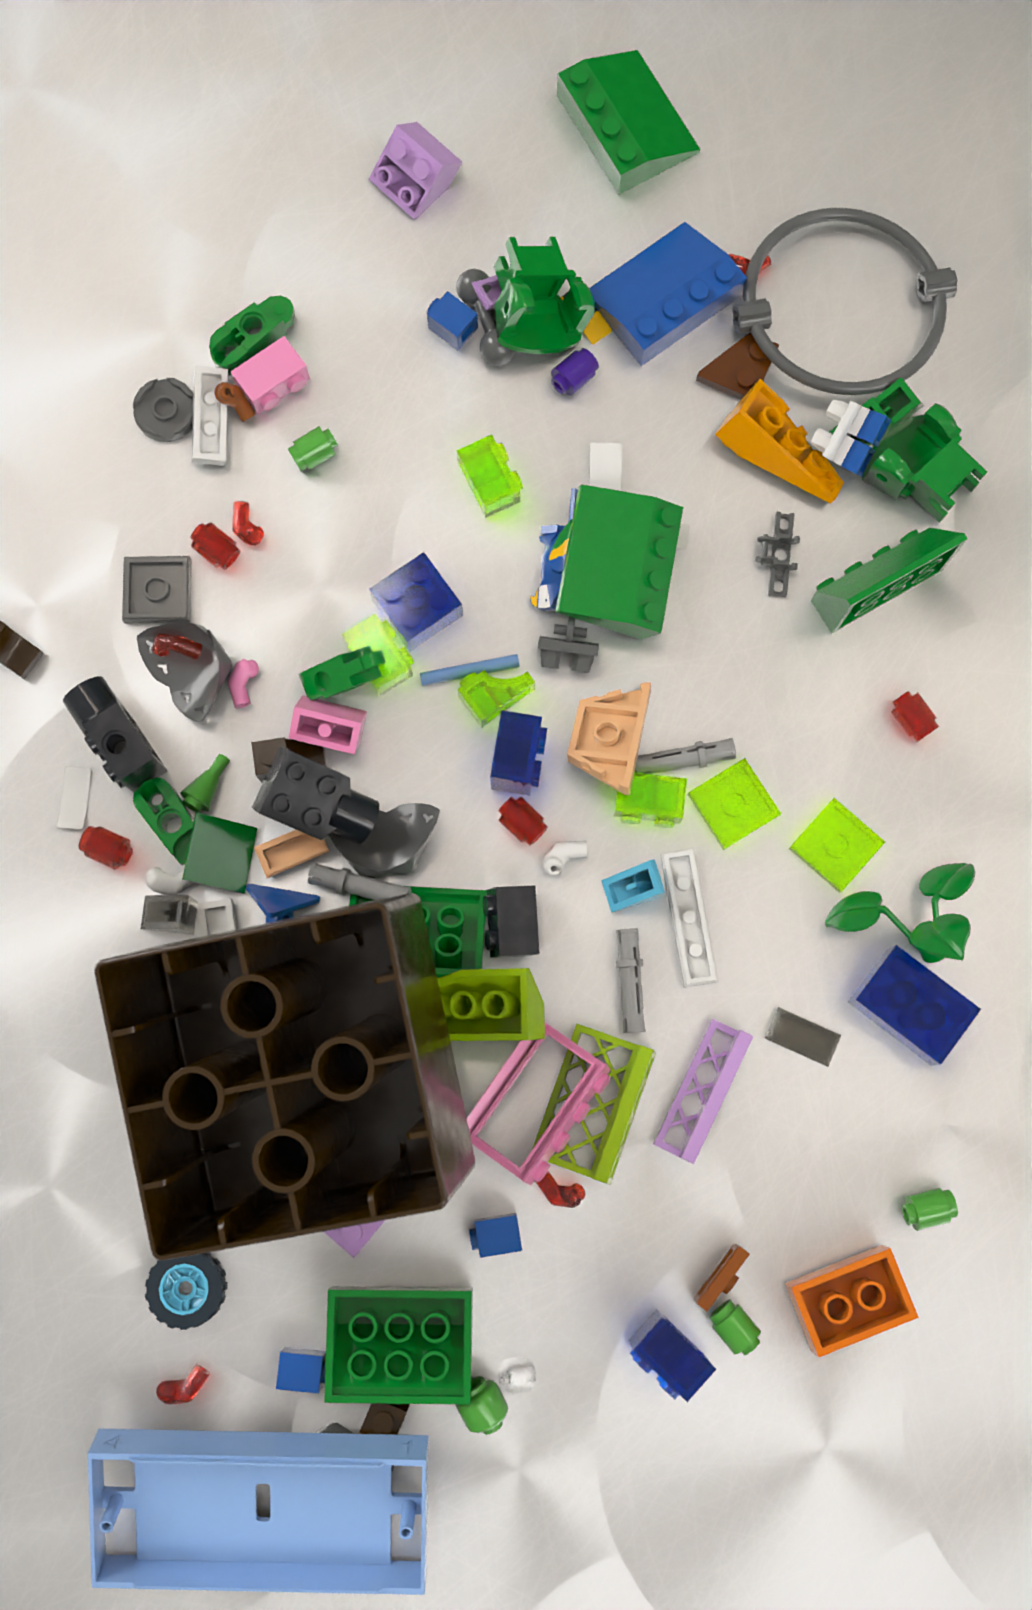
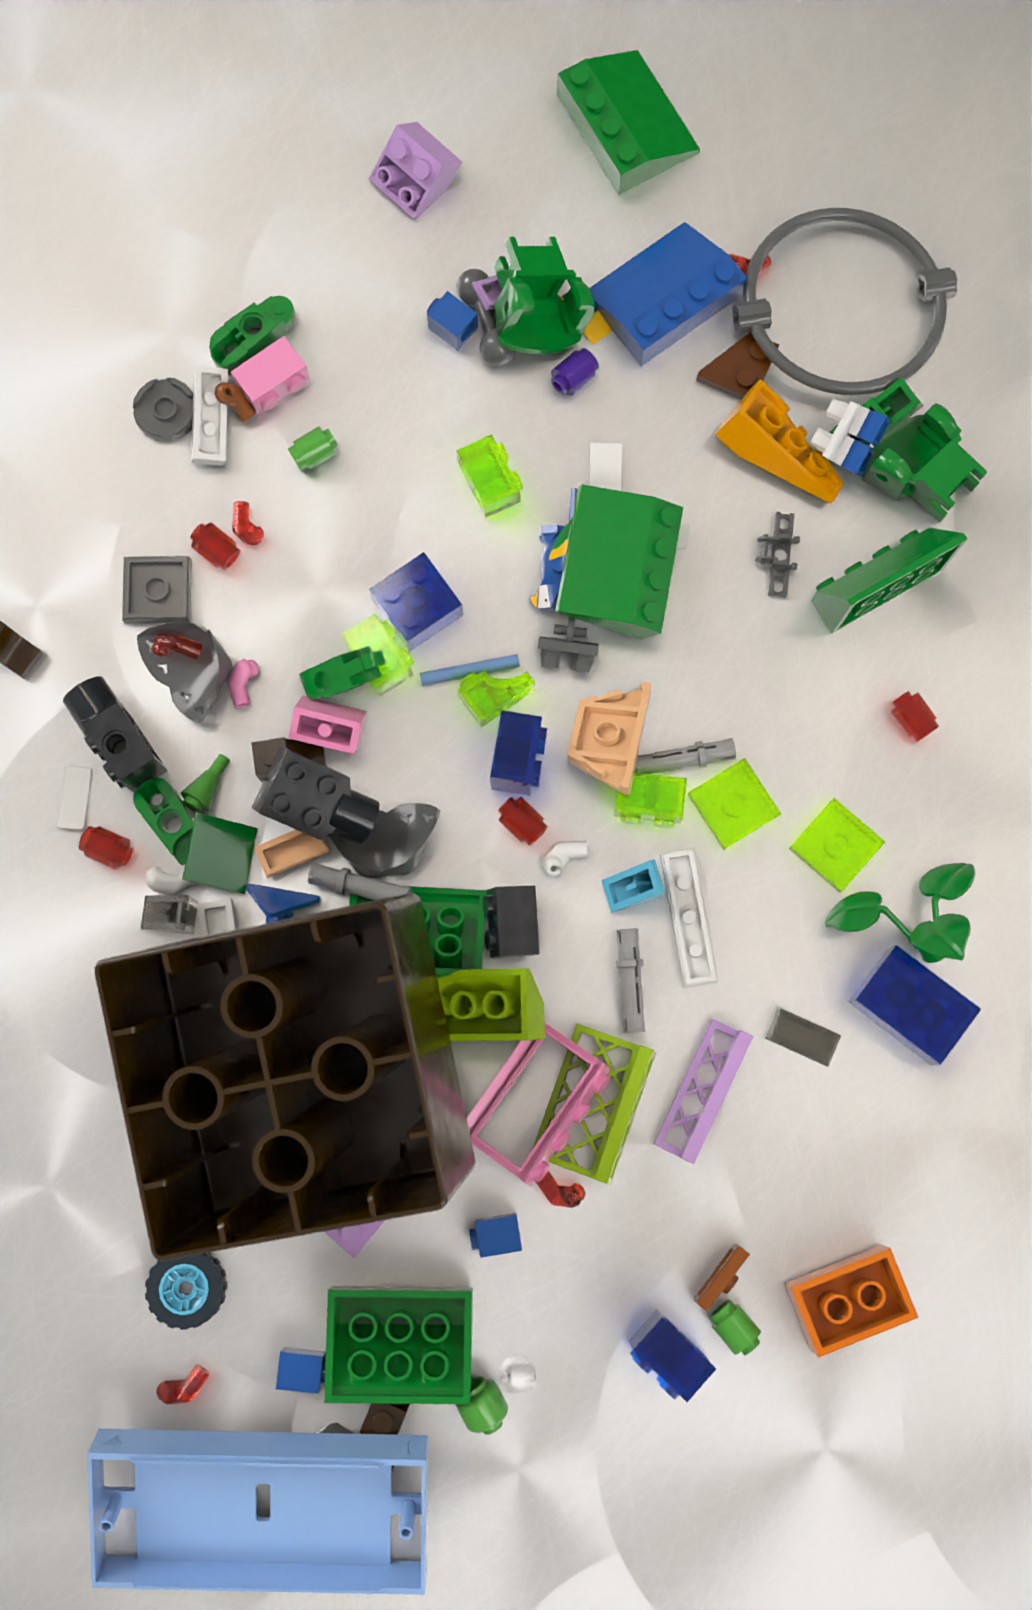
(929, 1209): bright green brick -> none

